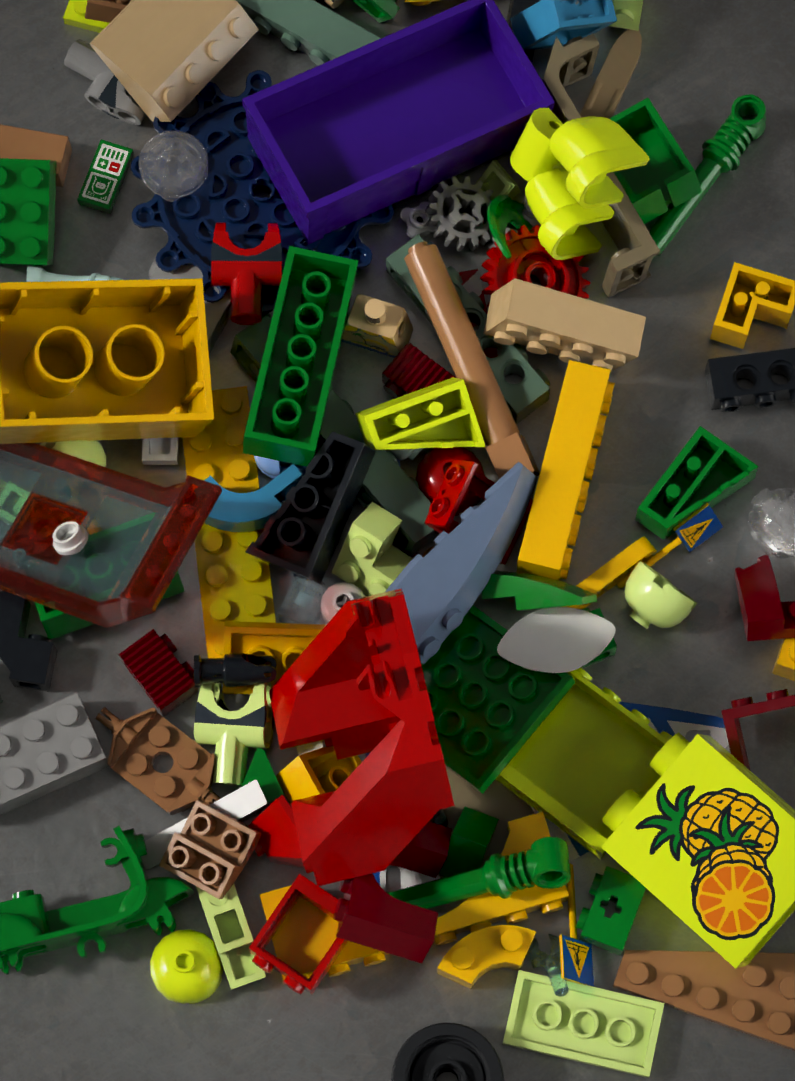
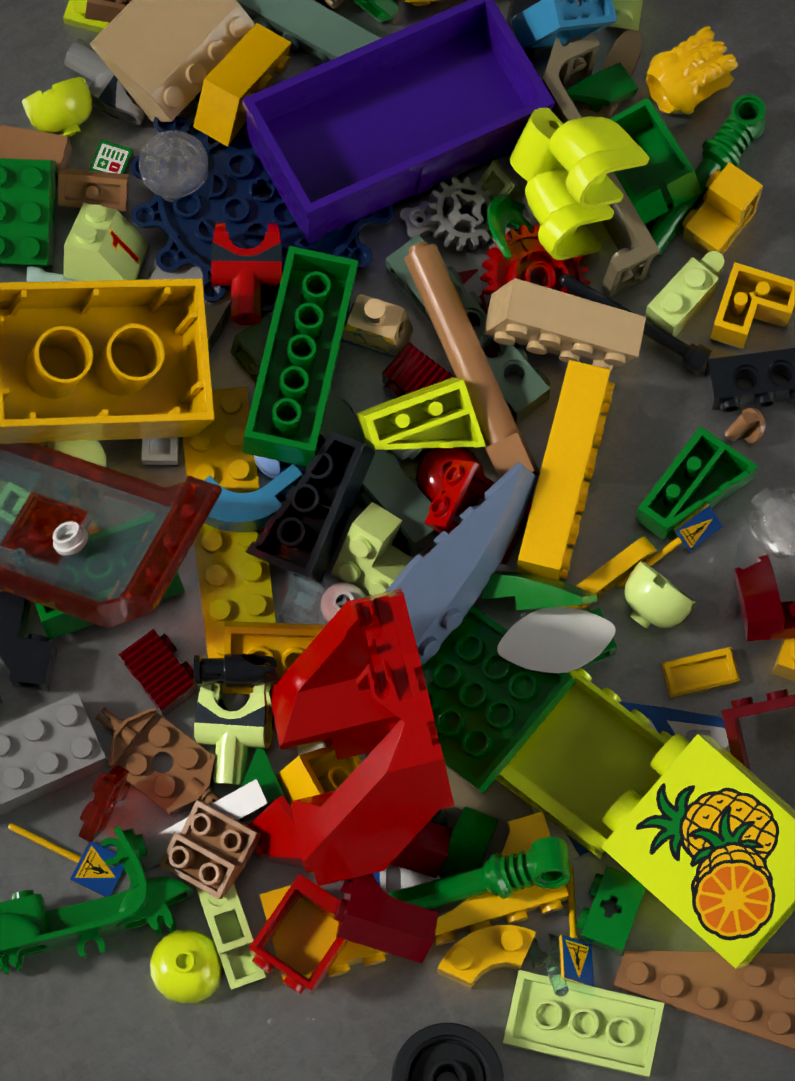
(60, 108): none -> neon yellow cylinder
(91, 867): none -> piece
(93, 187): none -> medium nougat plate
(103, 246): none -> yellowish green slope
(108, 791): none -> clear red plate
(244, 71): none -> yellow wedge
(604, 88): none -> green slope
(686, 293): none -> yellowish green brick
(690, 73): none -> yellow piece
(692, 355): none -> black piece
(700, 673): none -> yellow tile
(727, 209): none -> yellow brick
(748, 425): none -> medium nougat plate

